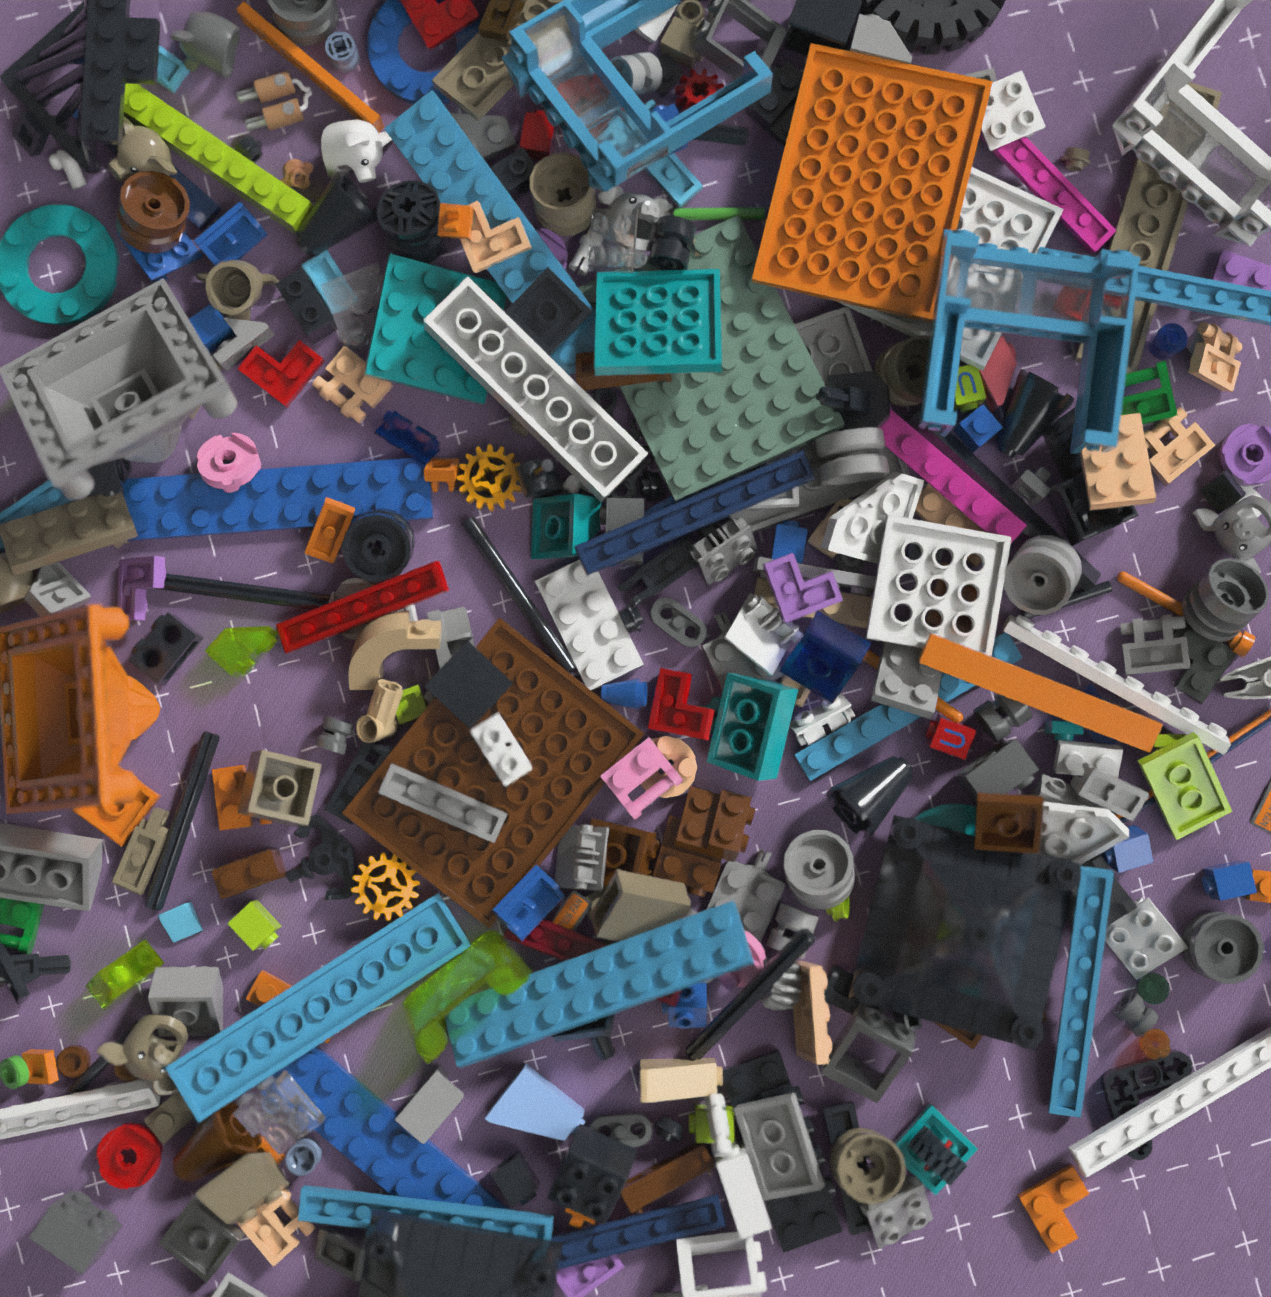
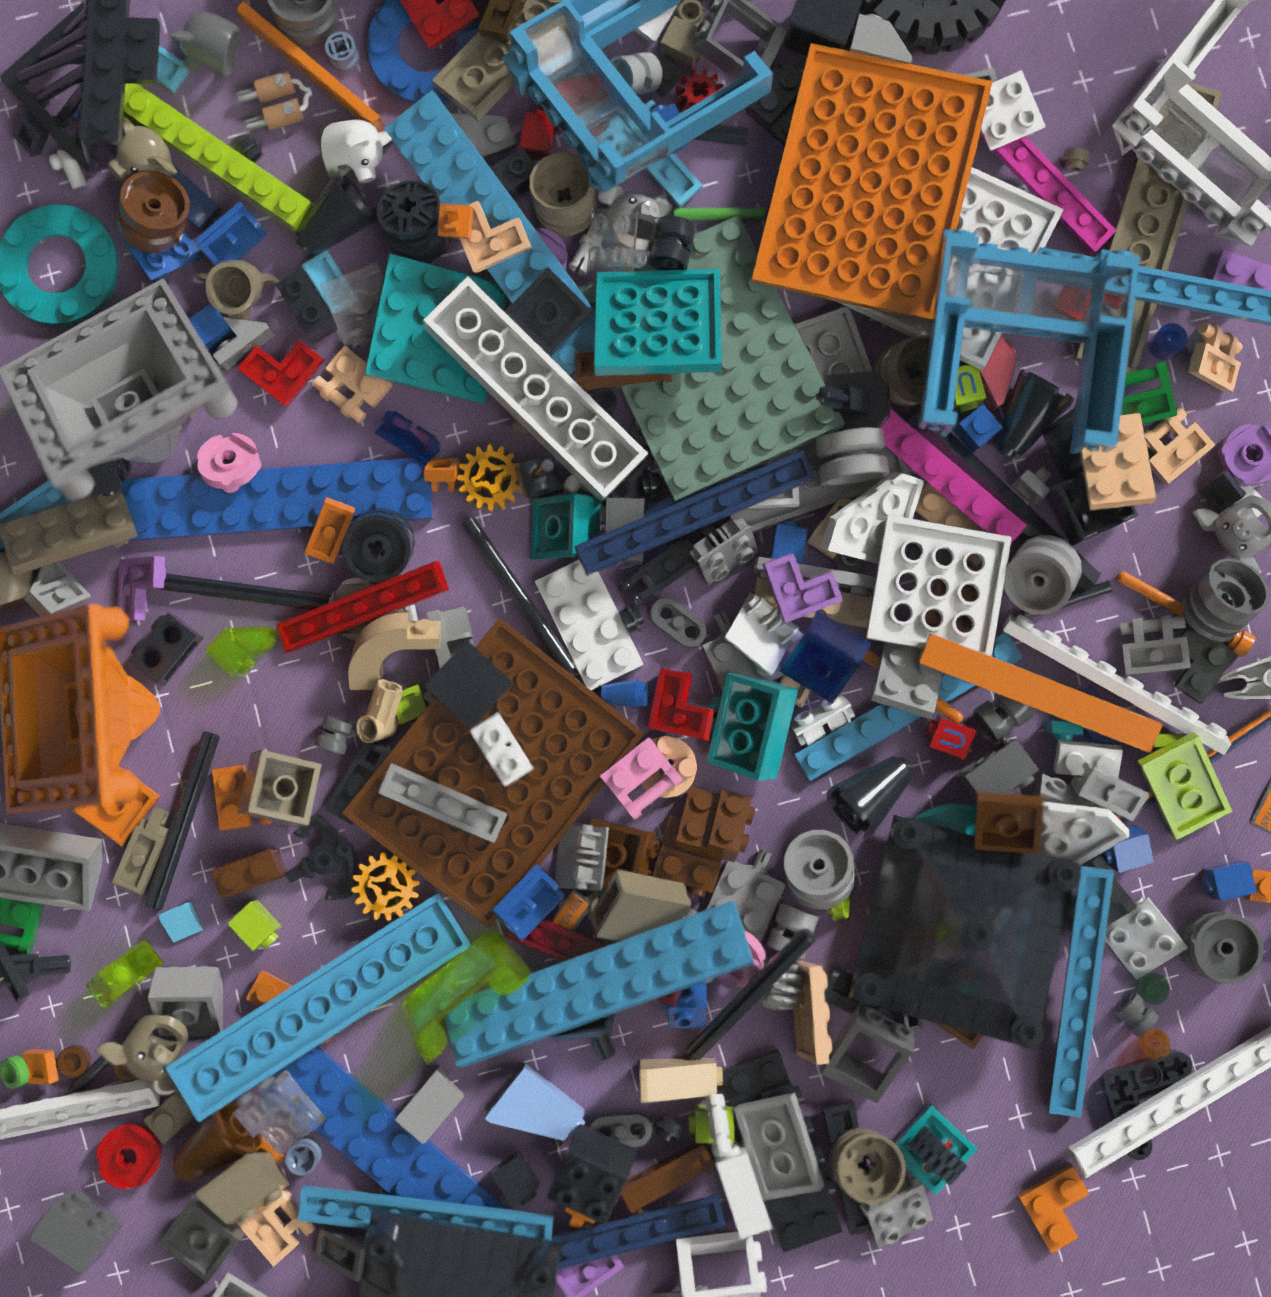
(296, 167): nougat plate -> none

